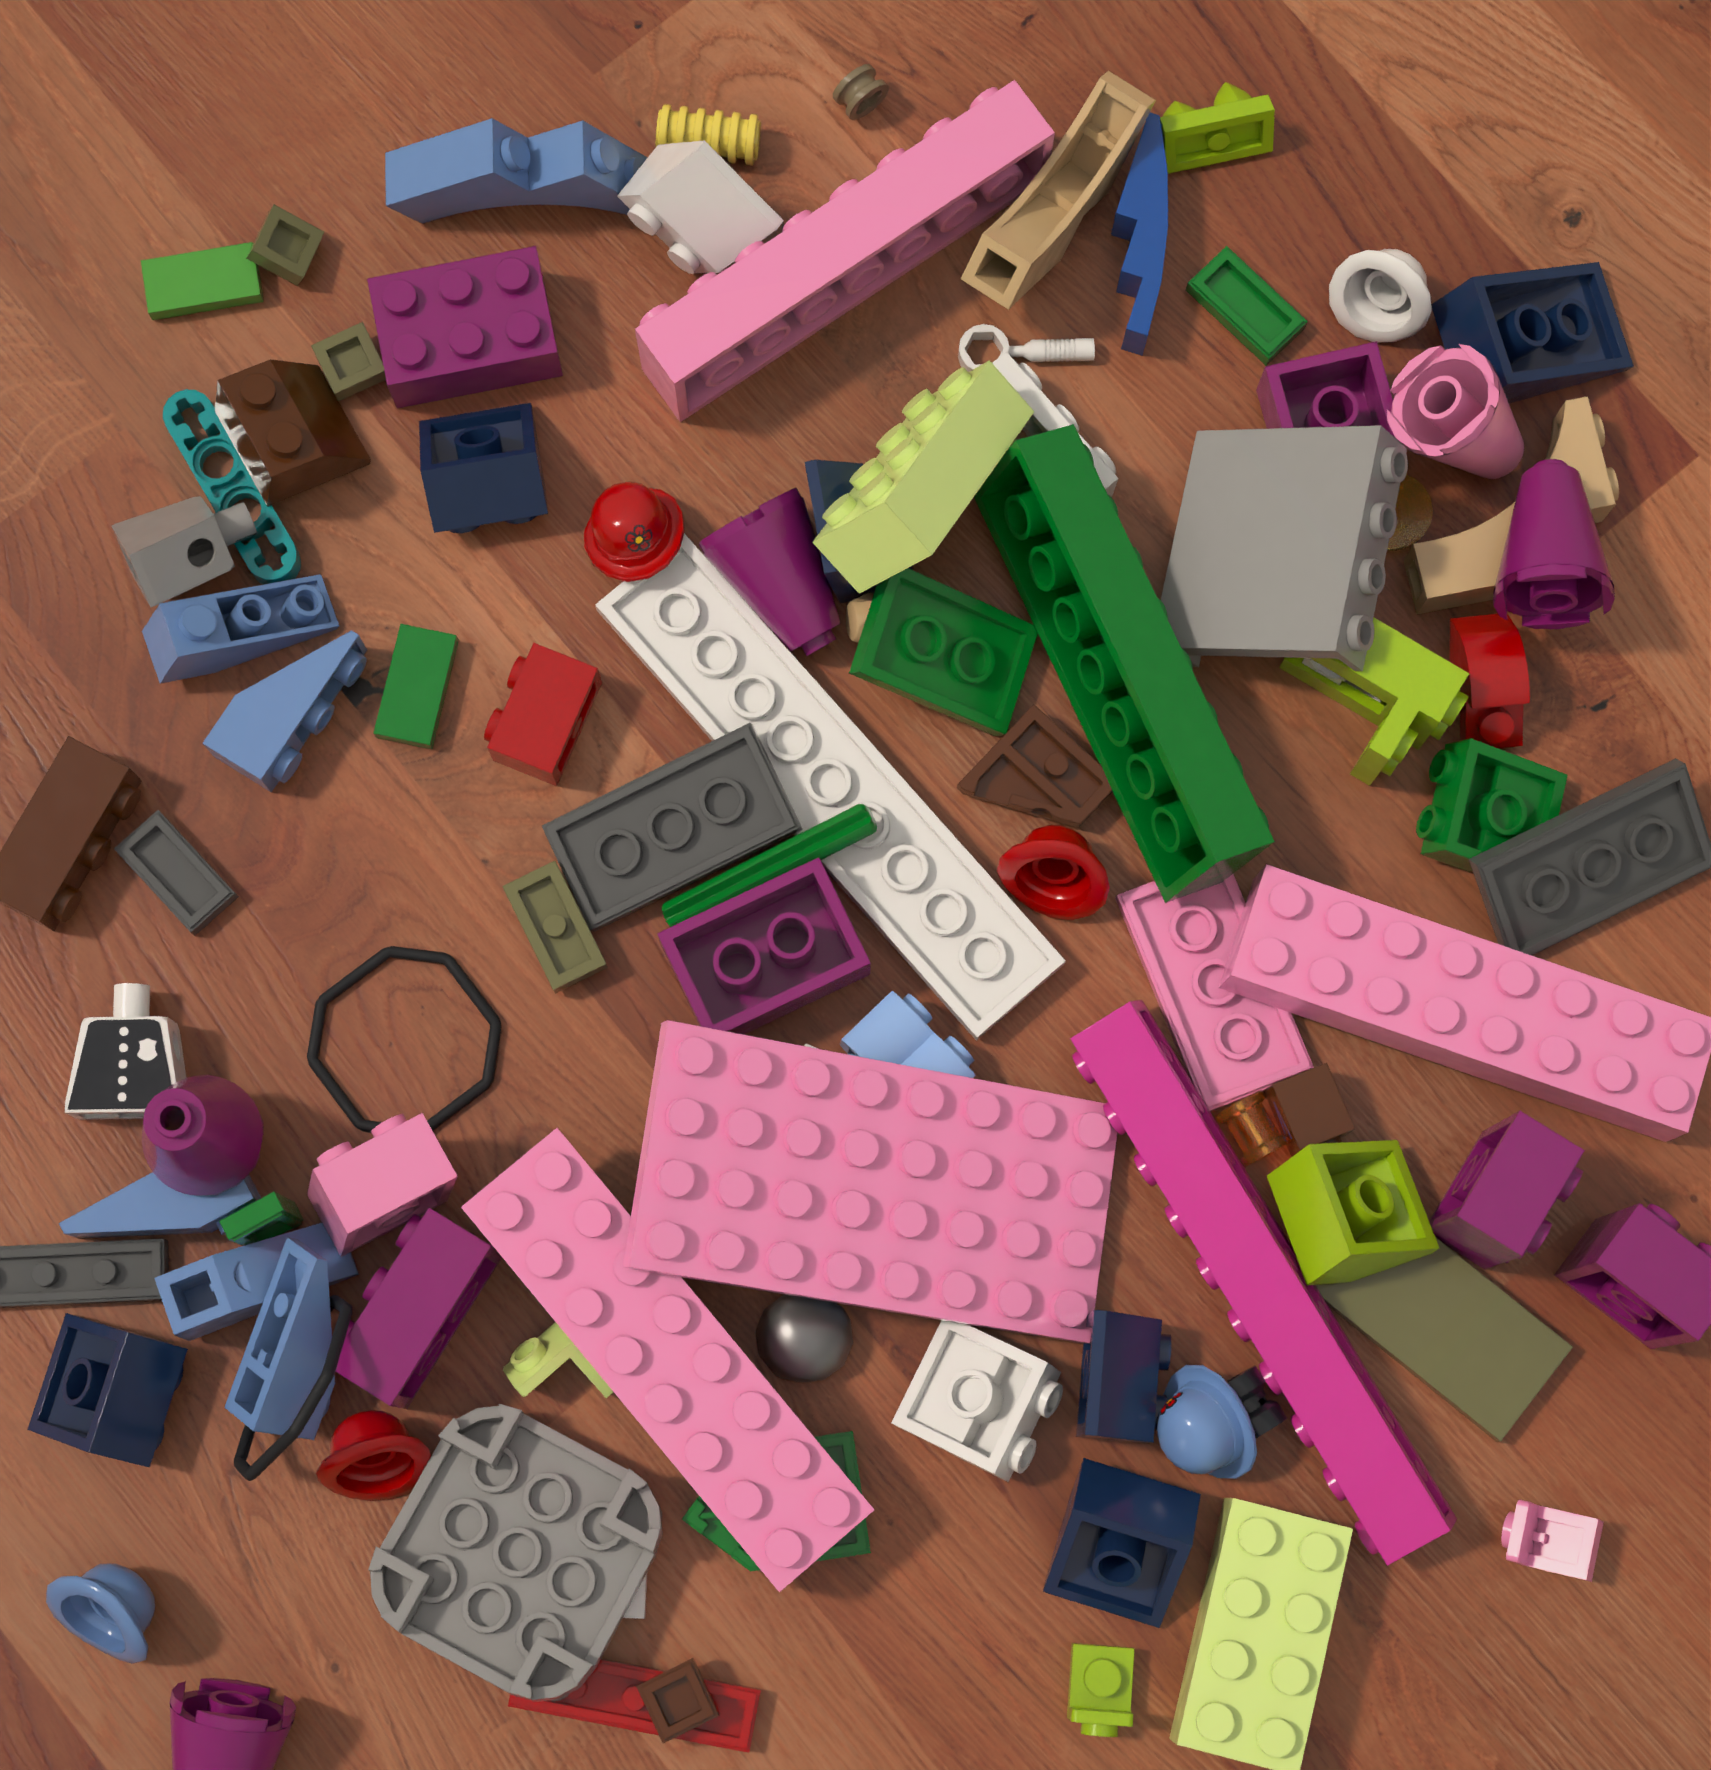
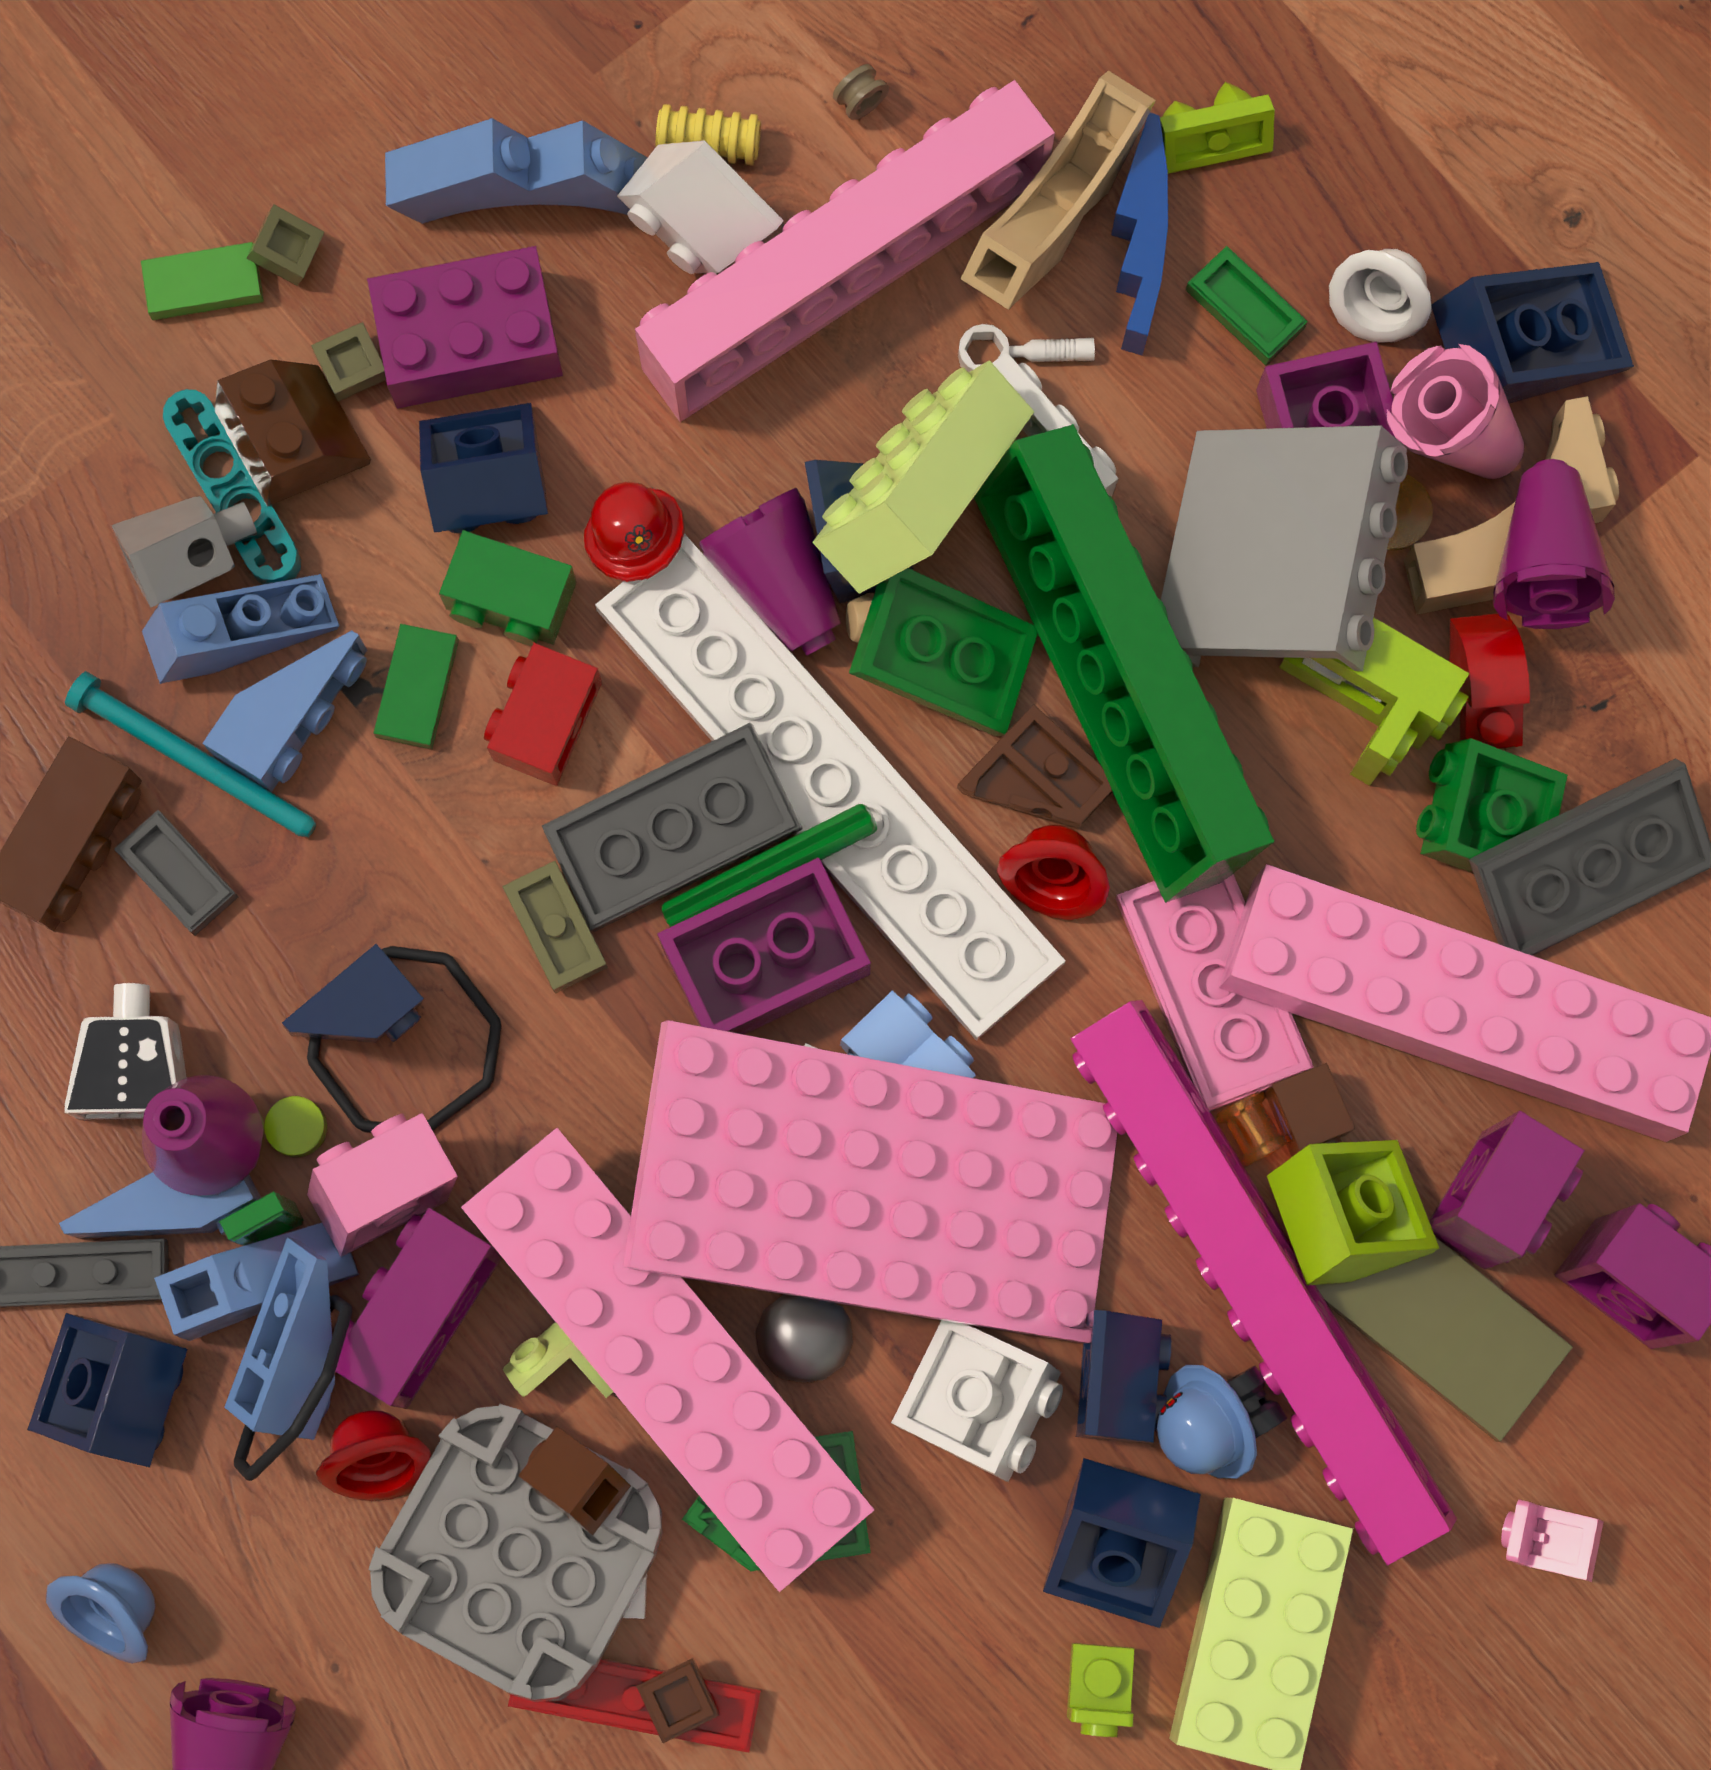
(86, 694): none -> teal bar
(295, 1126): none -> lime tile
(360, 1004): none -> dark blue slope
(507, 589): none -> green brick
(574, 1480): none -> reddish brown brick

